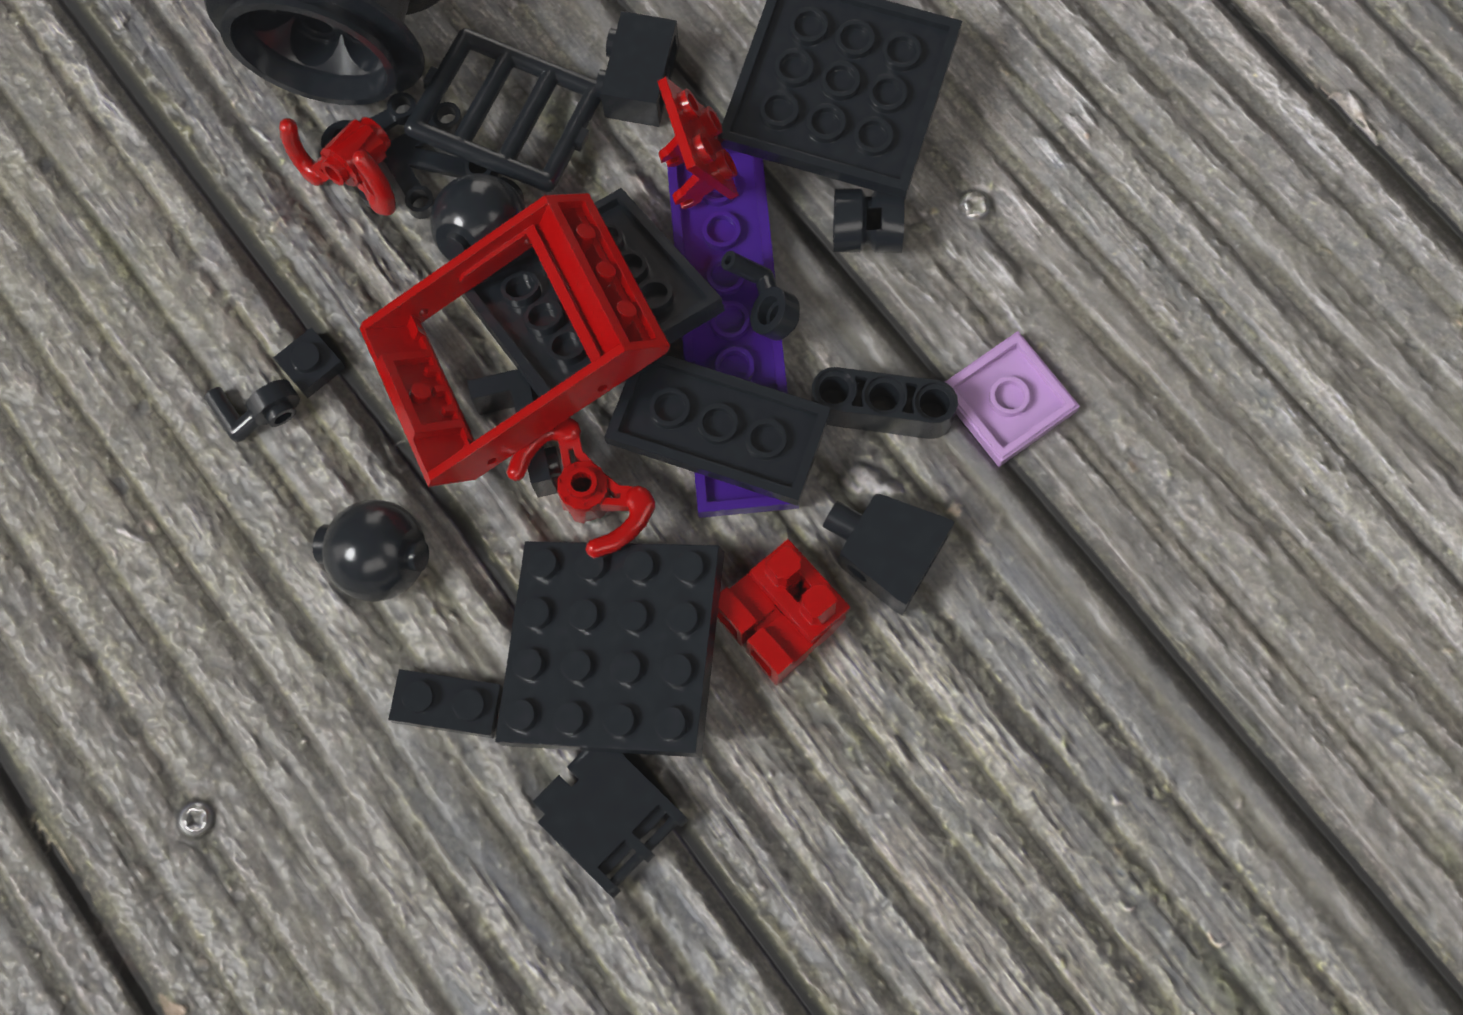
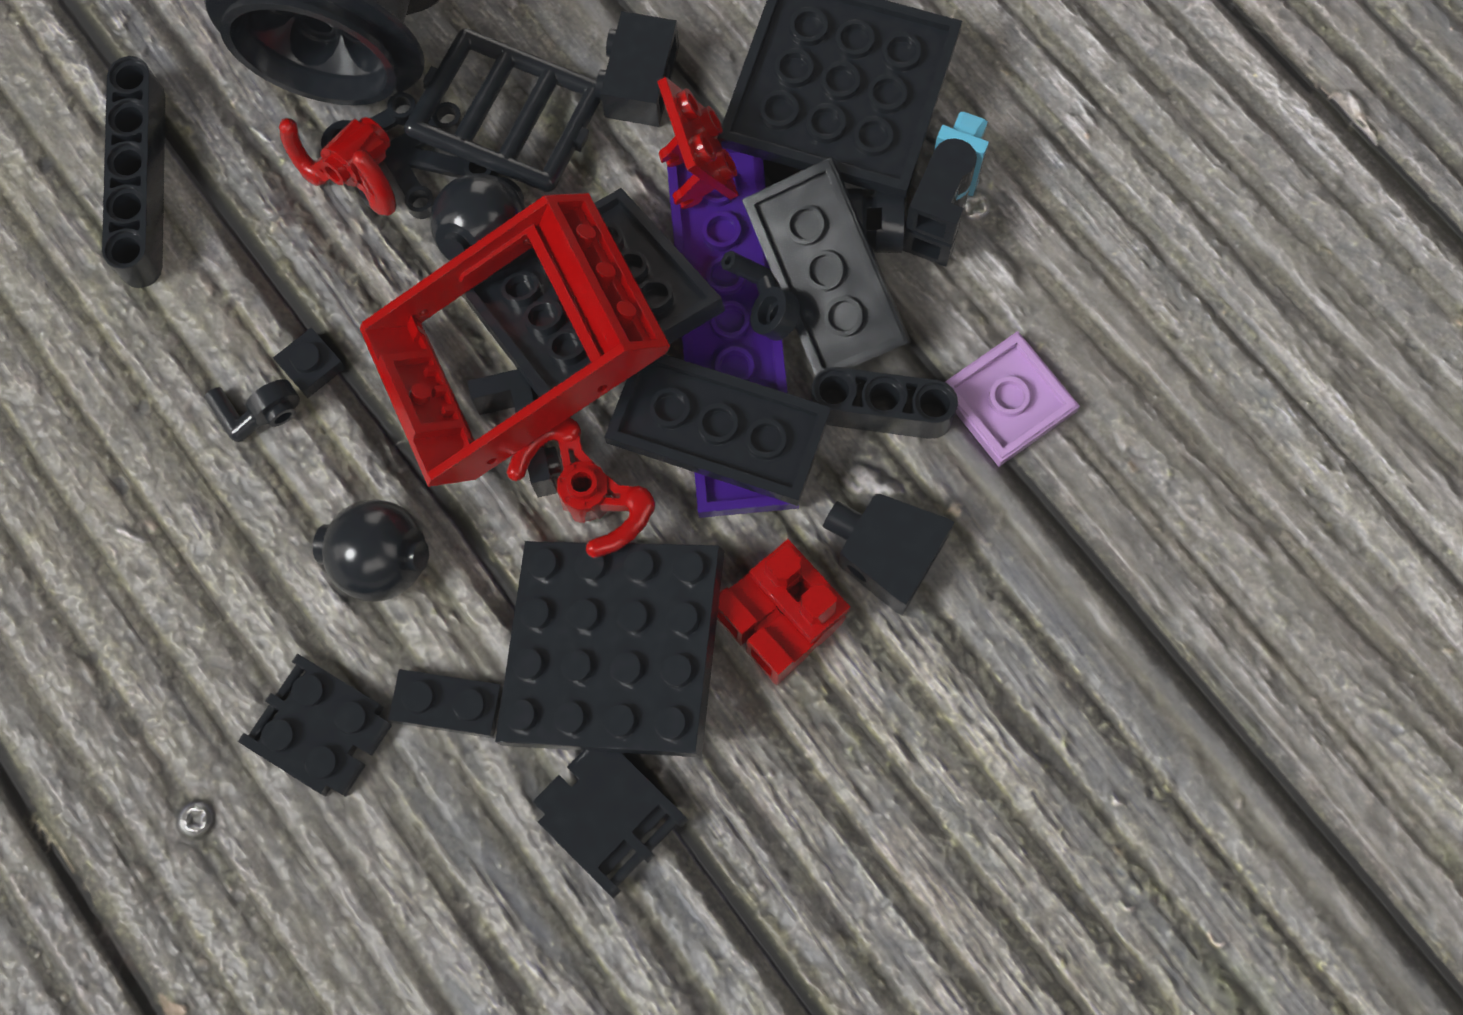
(143, 190): none -> black beam
(317, 729): none -> black plate
(829, 265): none -> black tile
(944, 189): none -> black hips

